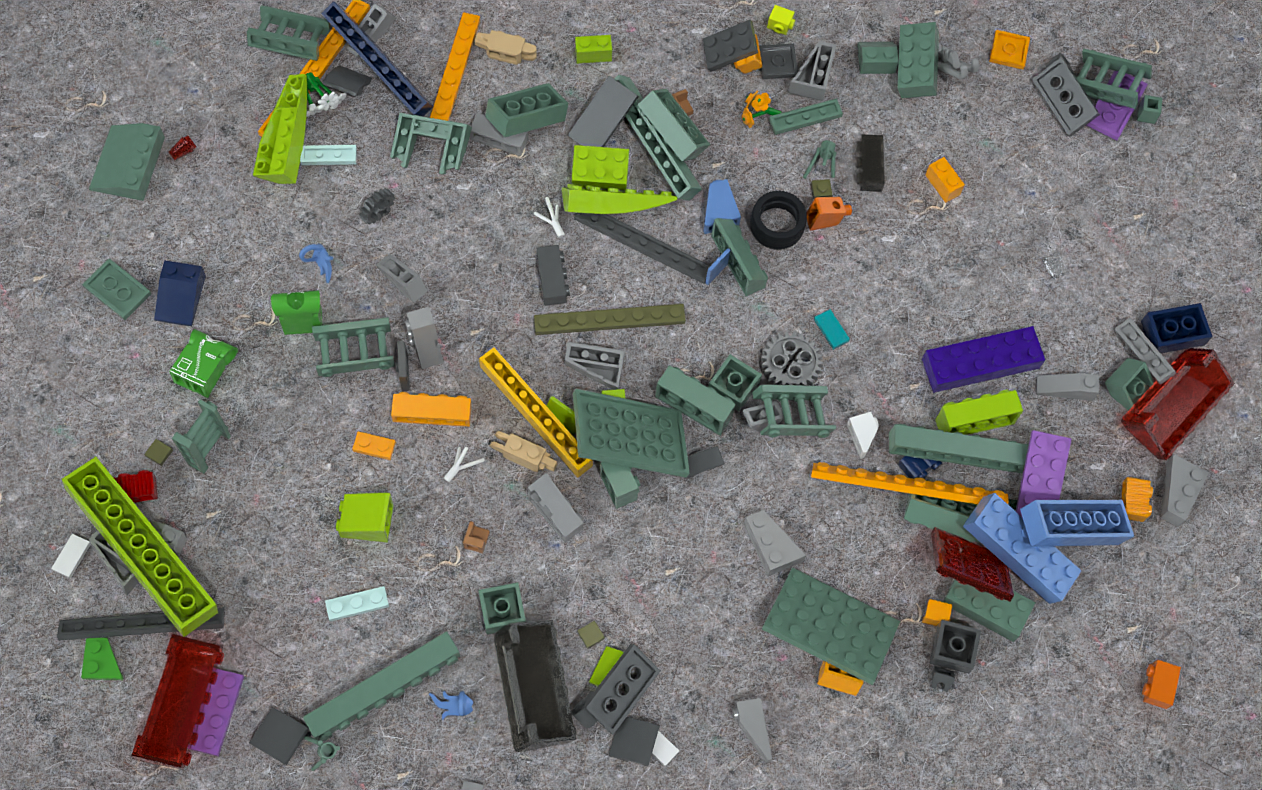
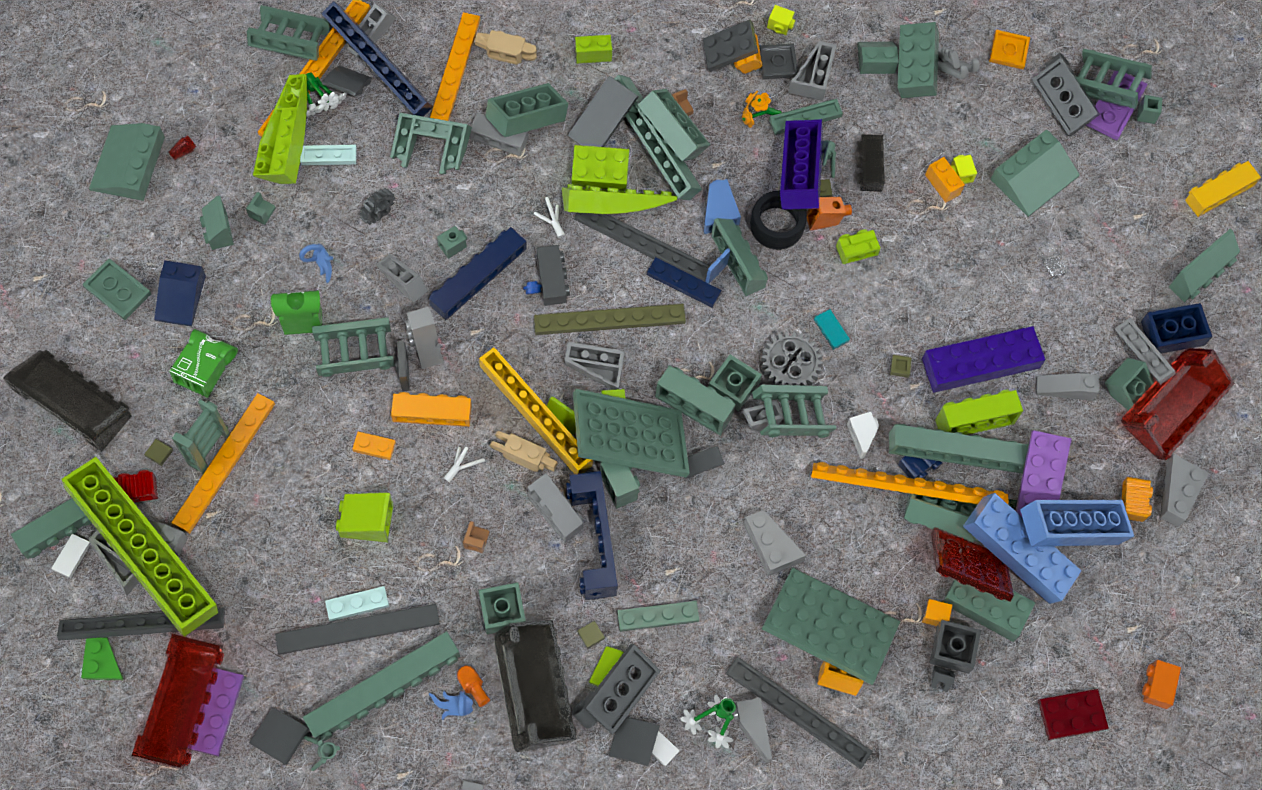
(50, 528): none -> sand green brick
(69, 398): none -> clear smoke windscreen
(217, 224): none -> sand green slope
(223, 463): none -> light orange plate
(260, 209): none -> sand green panel
(357, 629): none -> dark grey tile
(452, 241): none -> sand green brick
(472, 684): none -> orange arm
(477, 273): none -> dark blue brick
(532, 287): none -> blue plate
(589, 489): none -> dark blue plate
(658, 616): none -> sand green plate
(683, 282): none -> dark blue plate
(722, 709): none -> plant
(799, 712): none -> dark grey tile
(801, 164): none -> dark purple brick
(857, 246): none -> lime brick
(900, 366): none -> olive plate
(964, 168): none -> neon yellow brick
(1035, 173): none -> sand green slope
(1073, 714): none -> dark red plate
(1206, 266): none -> sand green slope
(1223, 188): none -> yellow brick

